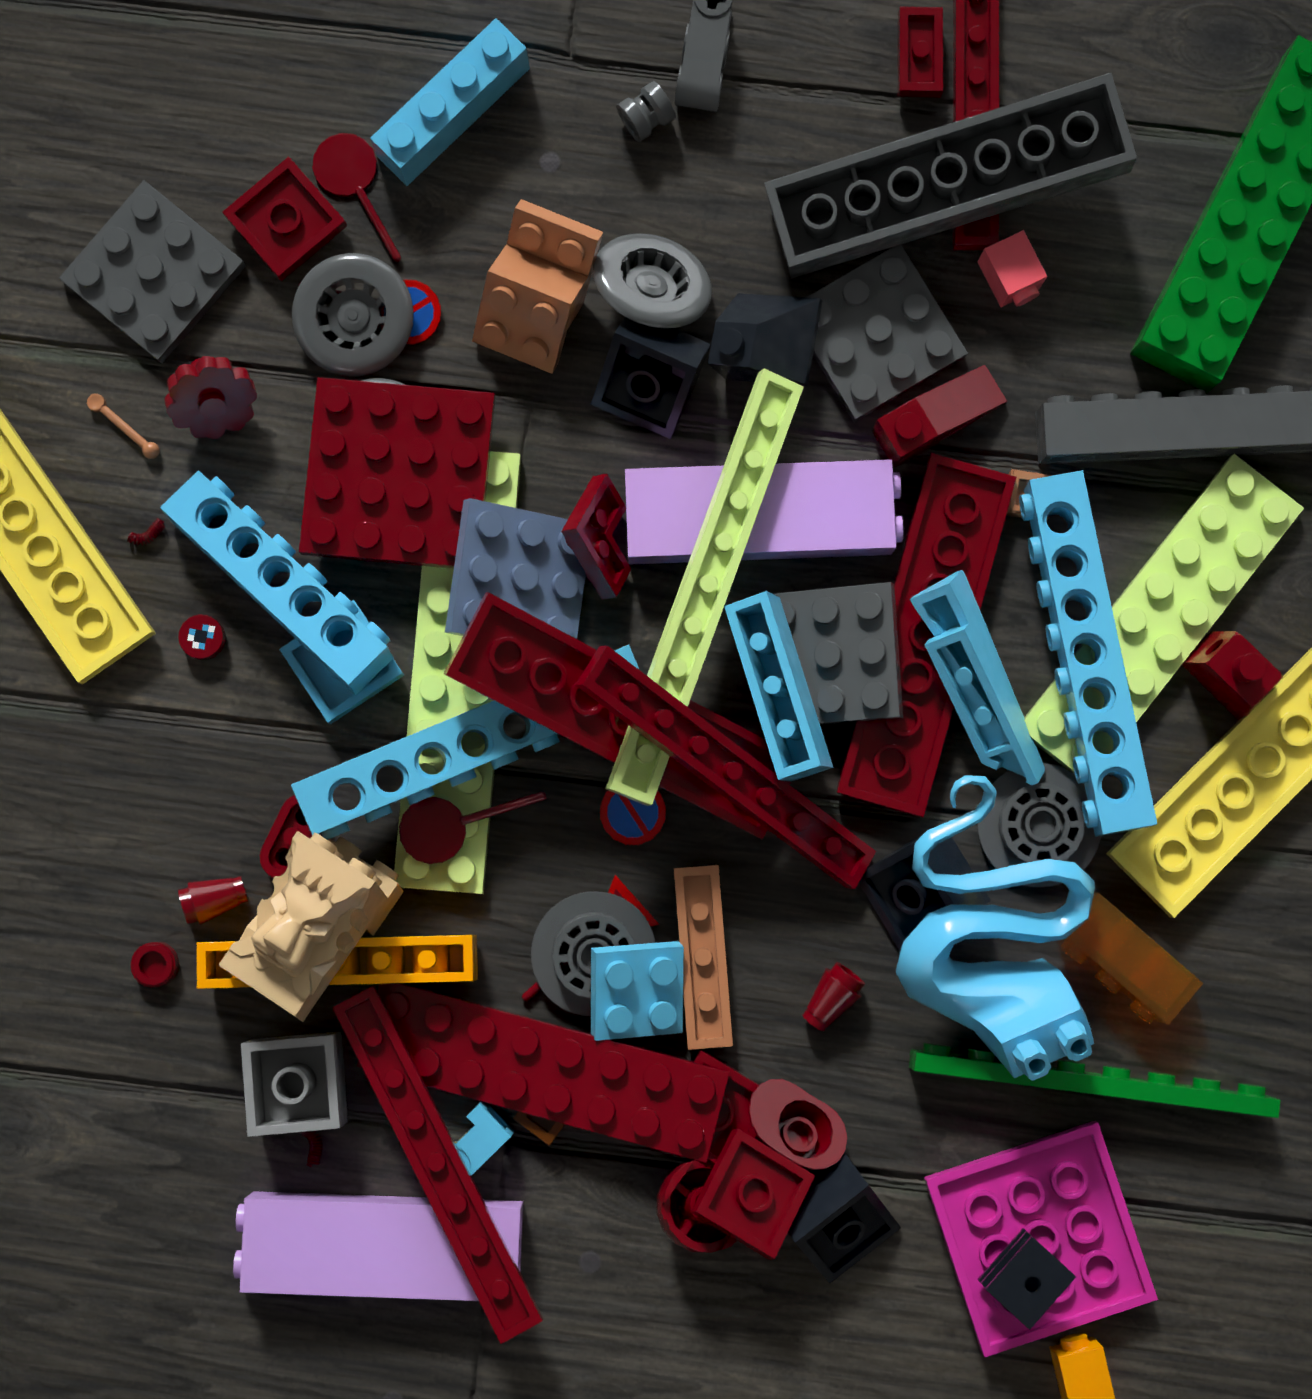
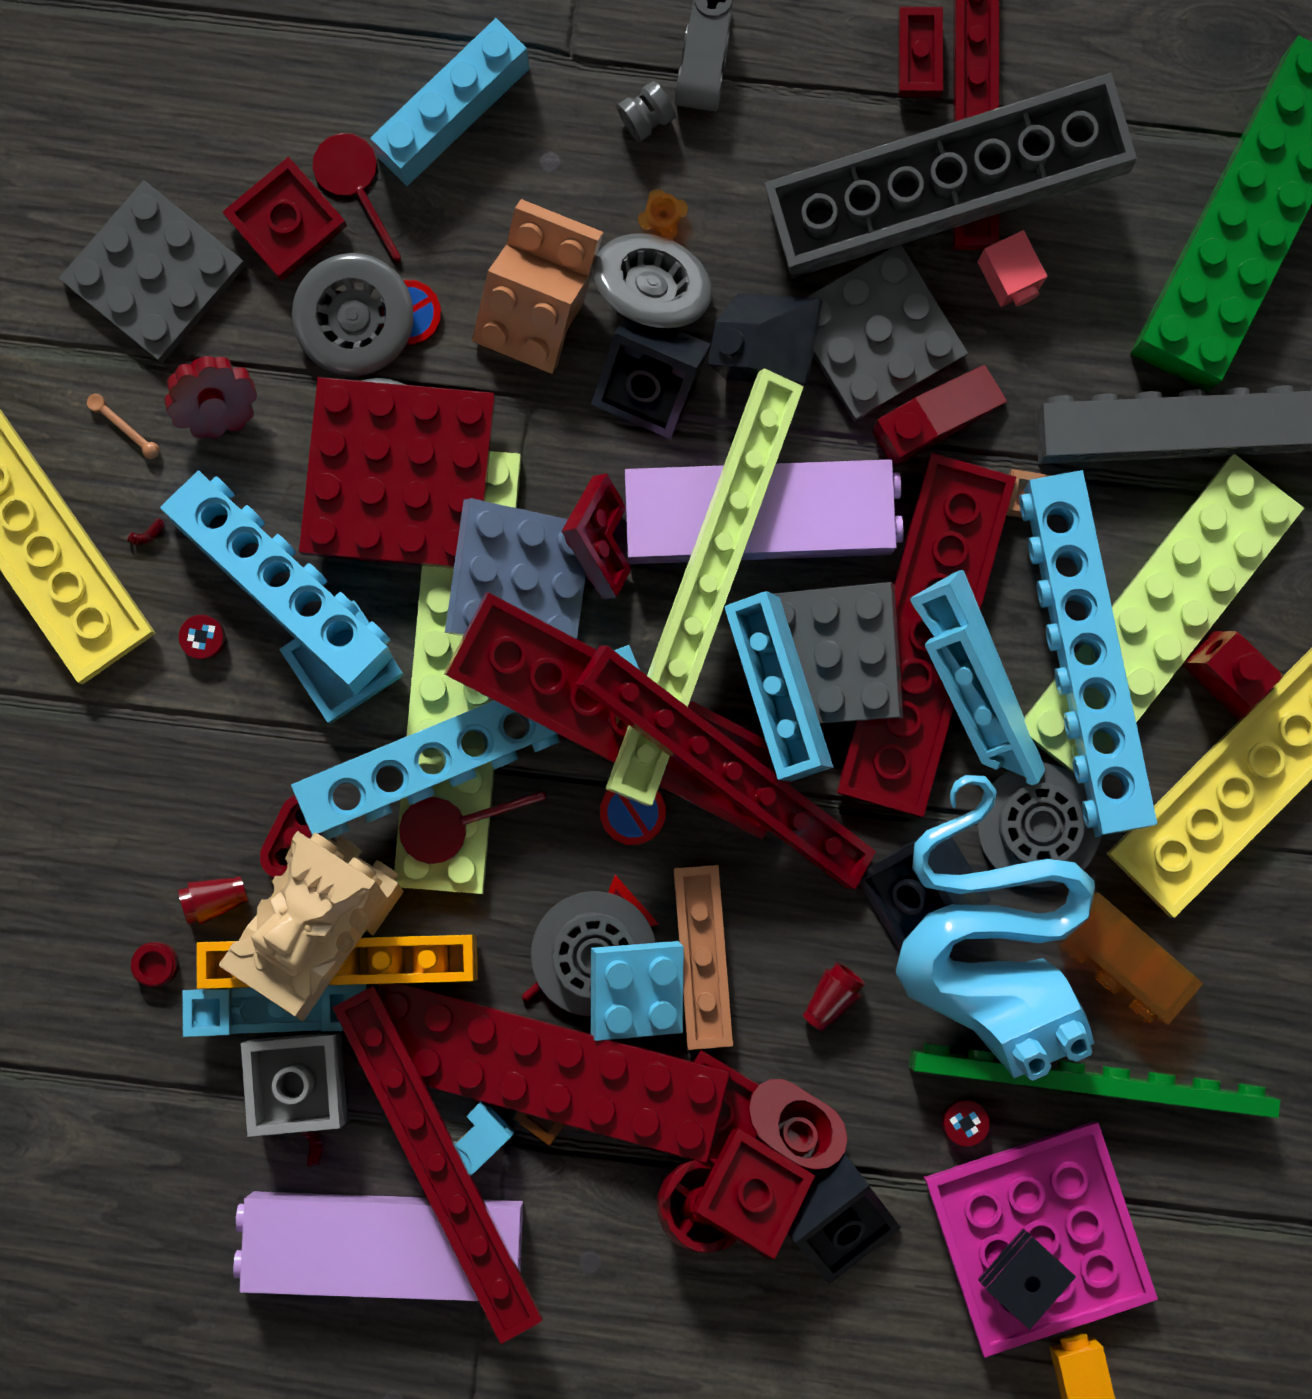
(247, 1011): none -> medium azure slope
(658, 202): none -> clear orange plate
(965, 1122): none -> dark red tile

